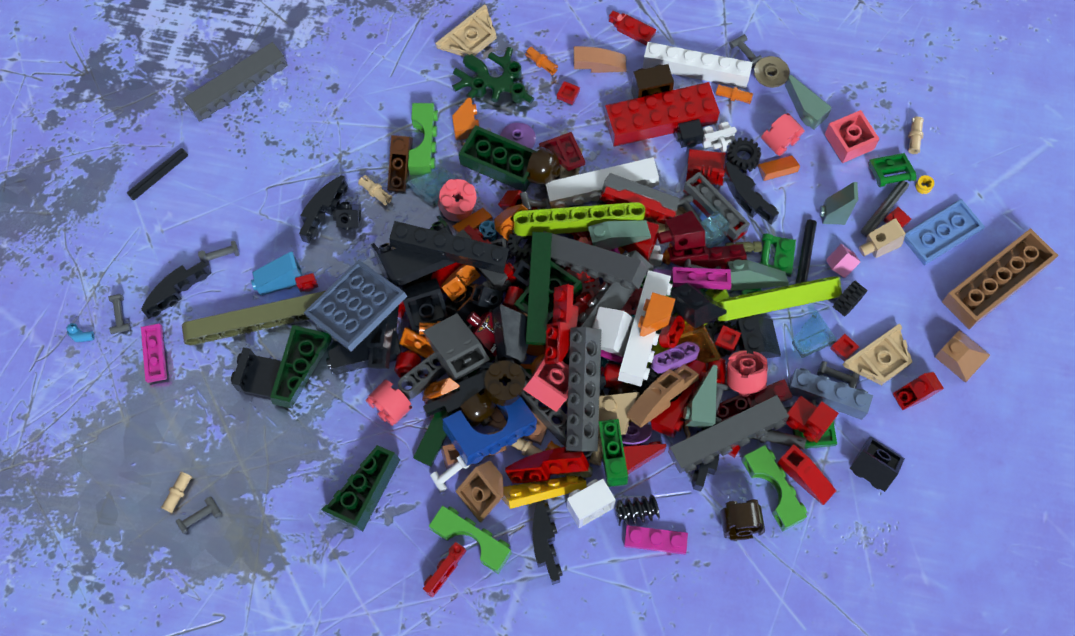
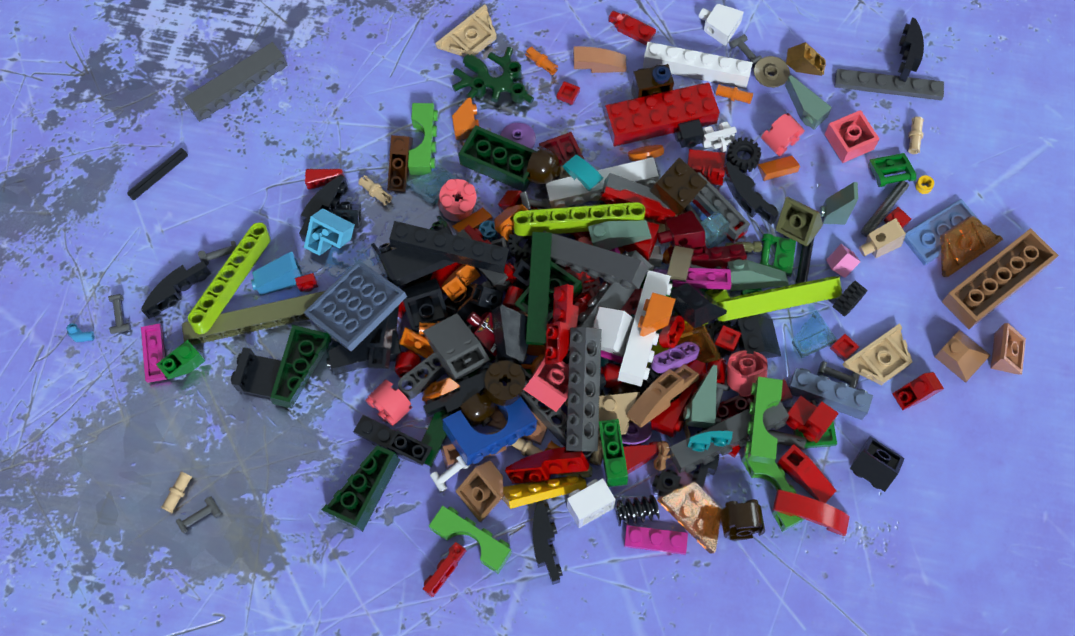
(180, 361): none -> green slope
(229, 278): none -> lime beam
(320, 177): none -> red slope
(327, 230): none -> medium azure brick
(395, 441): none -> black slope
(583, 171): none -> teal slope
(646, 152): none -> orange tile
(660, 461): none -> medium nougat piece
(661, 78): none -> dark blue plate
(666, 476): none -> black brick
(678, 186): none -> dark brown brick
(680, 263): none -> dark tan slope
(695, 512): none -> clear orange wing
(702, 441): none -> teal slope
(721, 22): none -> white torso
(762, 445): none -> bright green arch
(799, 221): none -> olive slope
(805, 60): none -> pearl gold slope
(811, 510): none -> red slope
(889, 84): none -> dark grey plate
(911, 49): none -> black slope
(965, 243): none -> clear orange wing
(1008, 350): none -> nougat slope

